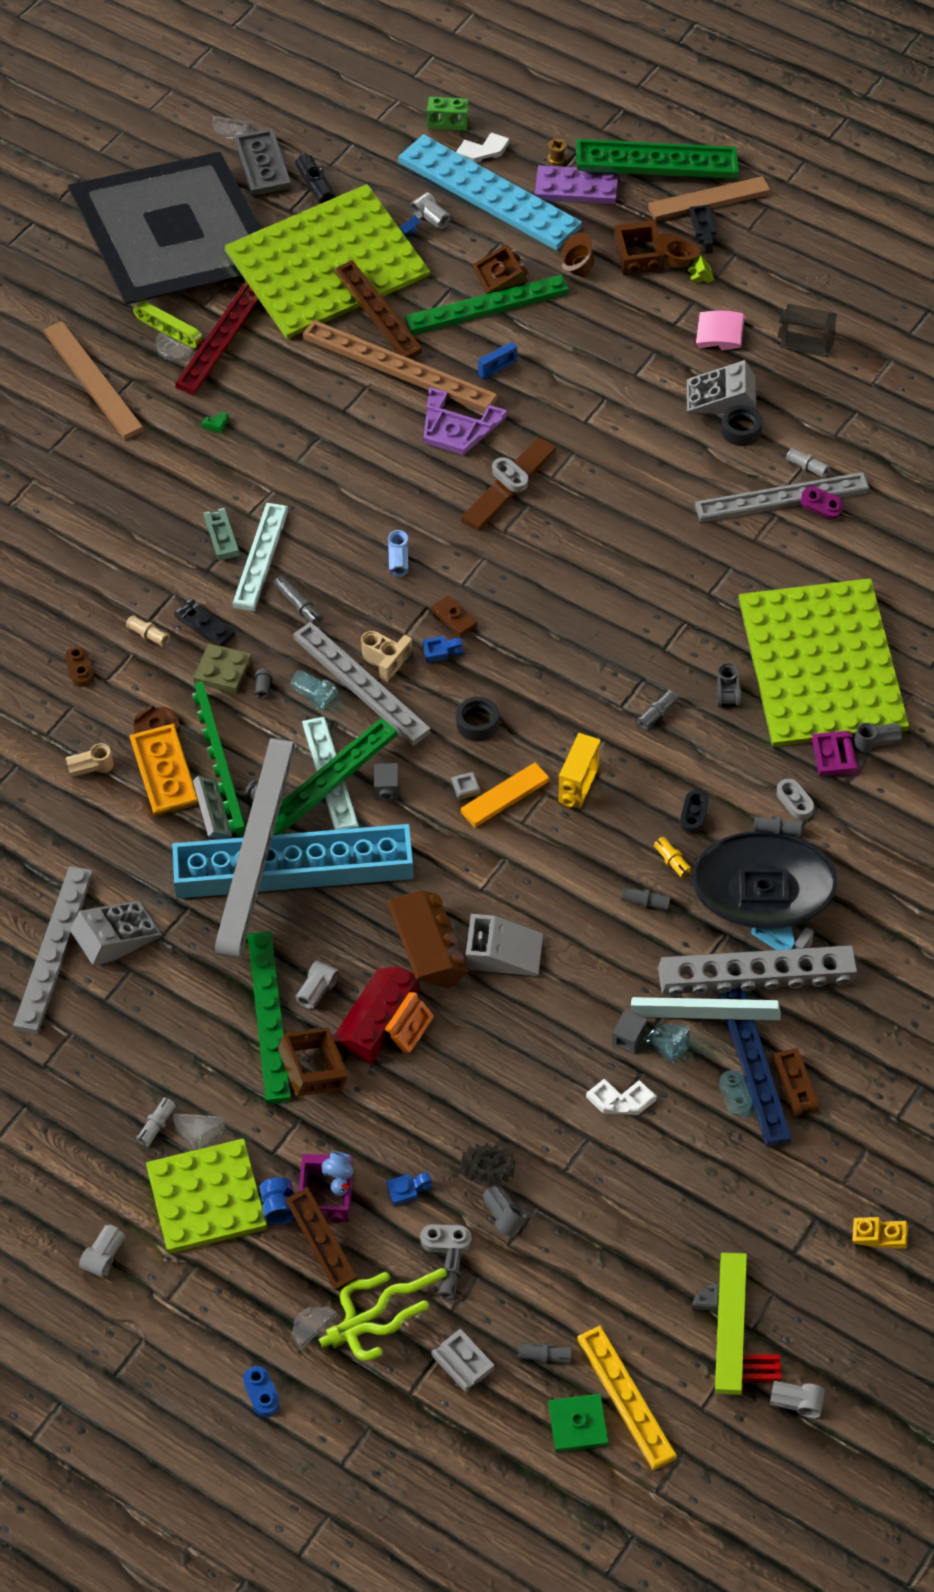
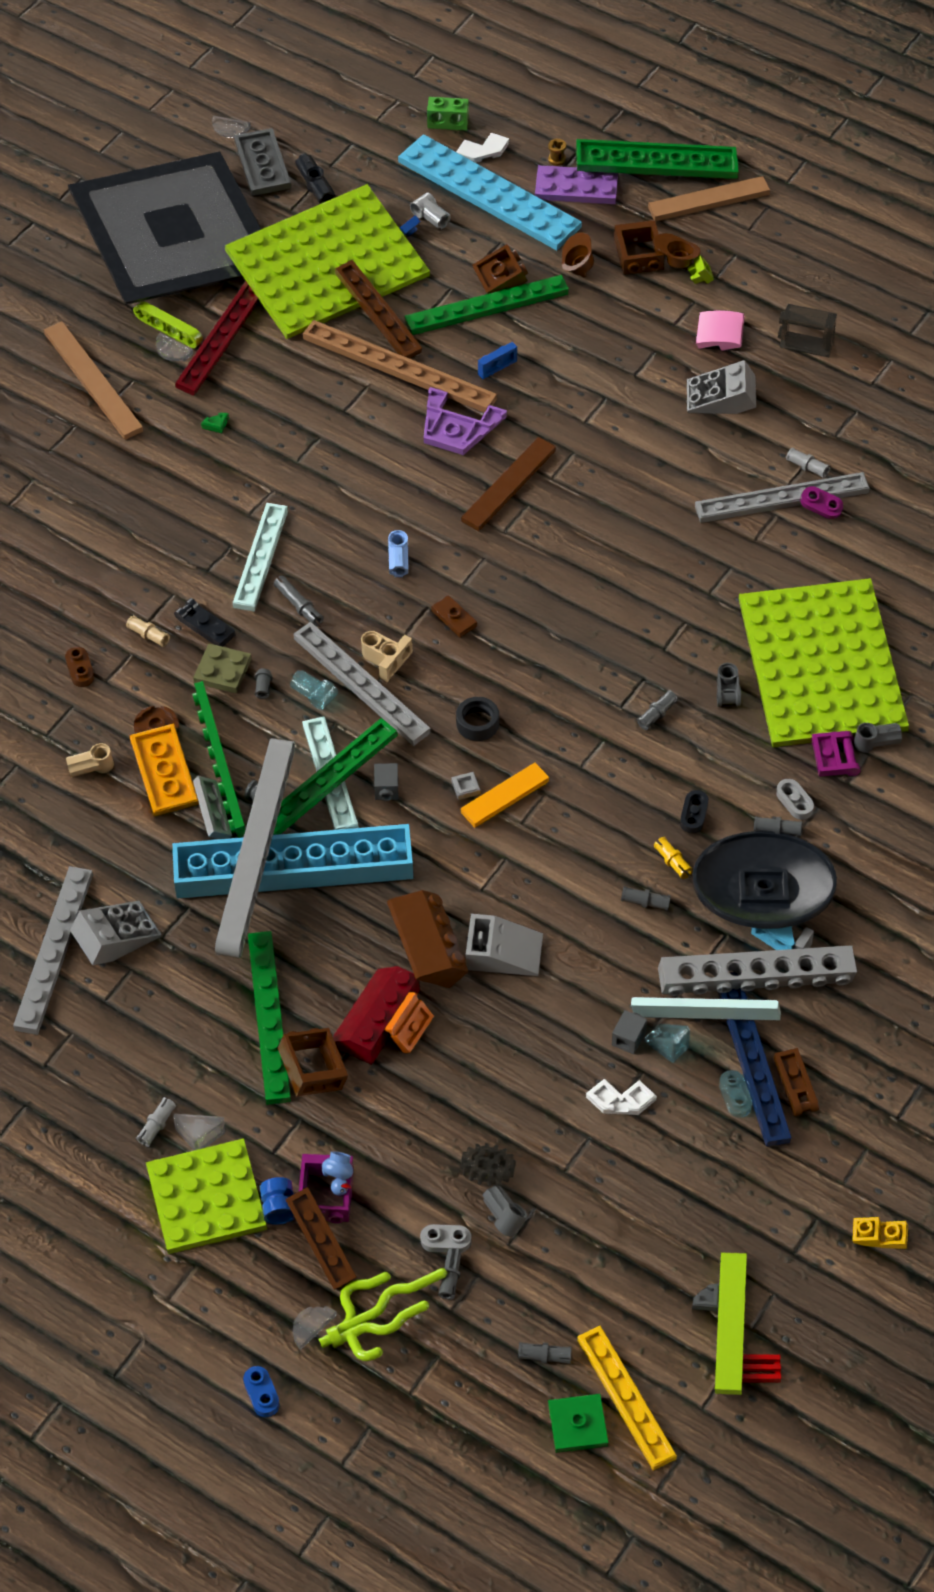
(99, 1257): light grey piece -> none
(221, 534): sand green plate -> none
(319, 980): light grey piece -> none
(405, 1189): blue plate -> none
(438, 649): blue plate -> none
(463, 1360): light grey plate -> none
(513, 478): light grey plate -> none
(579, 771): yellow window -> none
(703, 226): black hinge -> none
(746, 413): black tyre -> none
(805, 1399): light grey piece -> none

